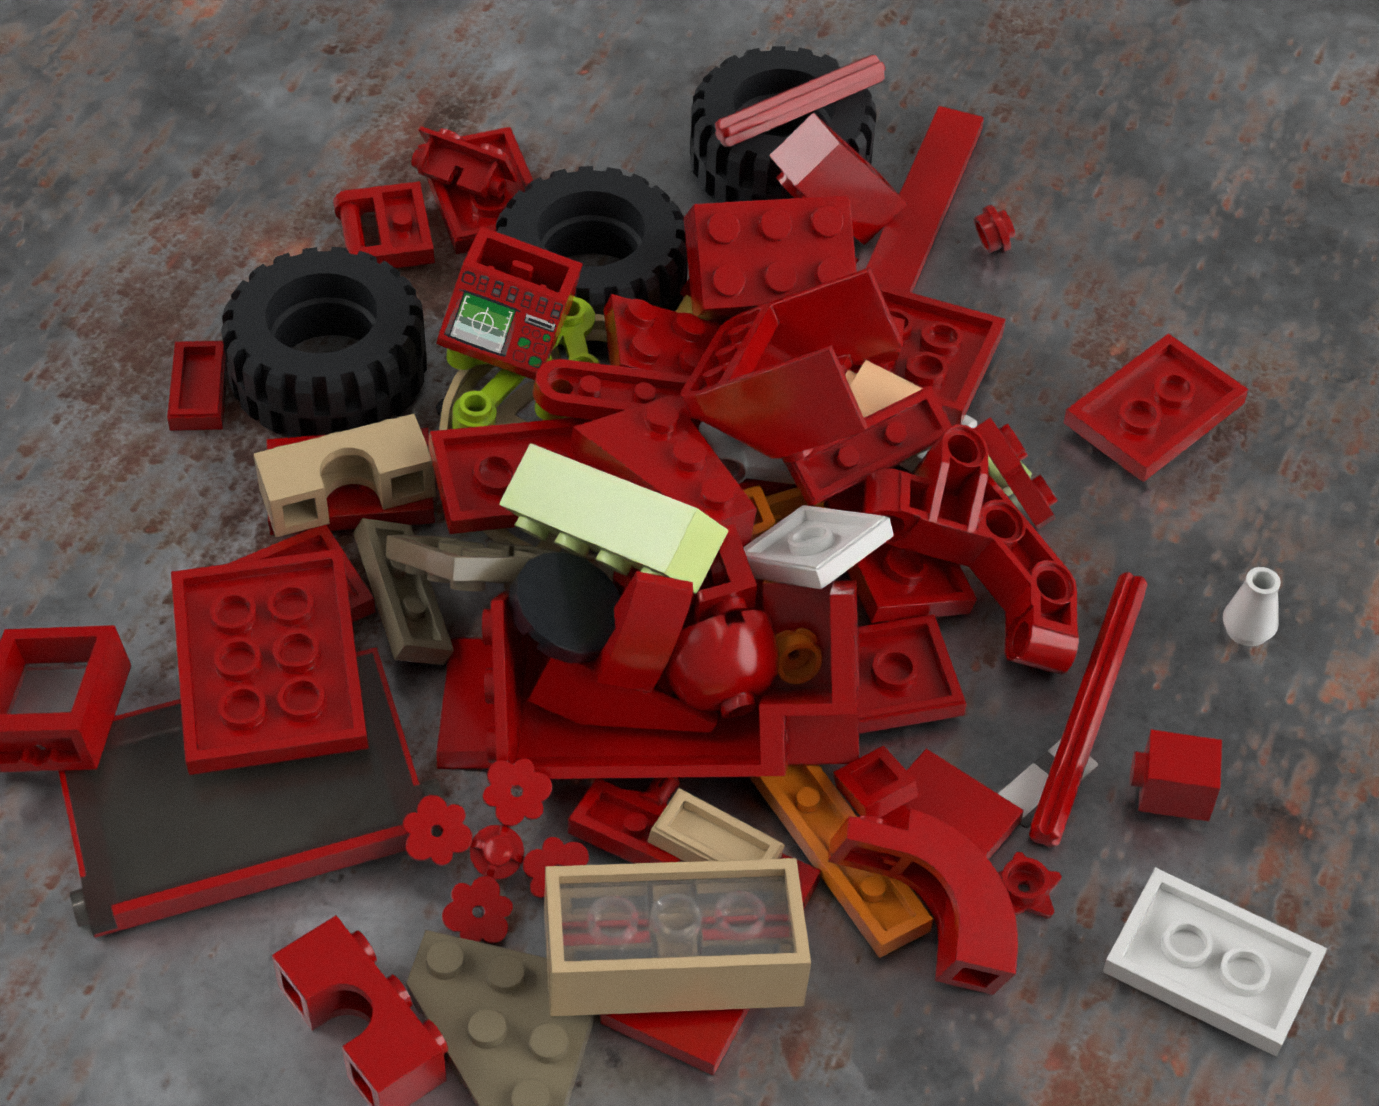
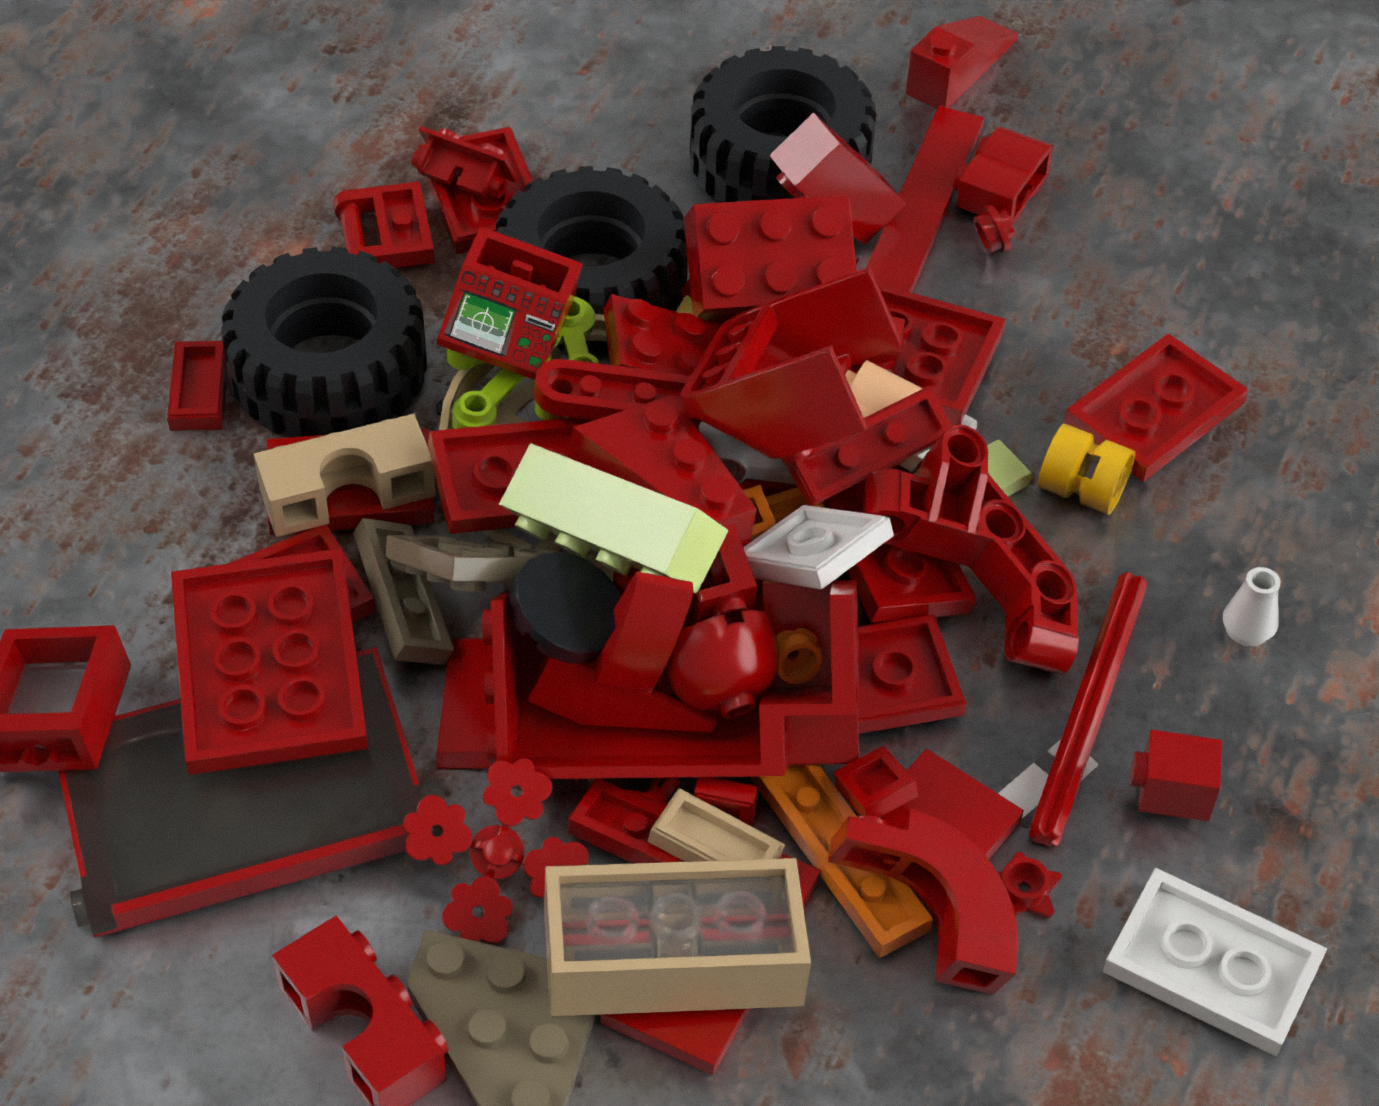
(729, 796): none -> red tile
(799, 101): axle -> none
(954, 59): none -> red slope
(1003, 173): none -> red brick
(1006, 453): red plate -> none
(1068, 463): none -> yellow wheel

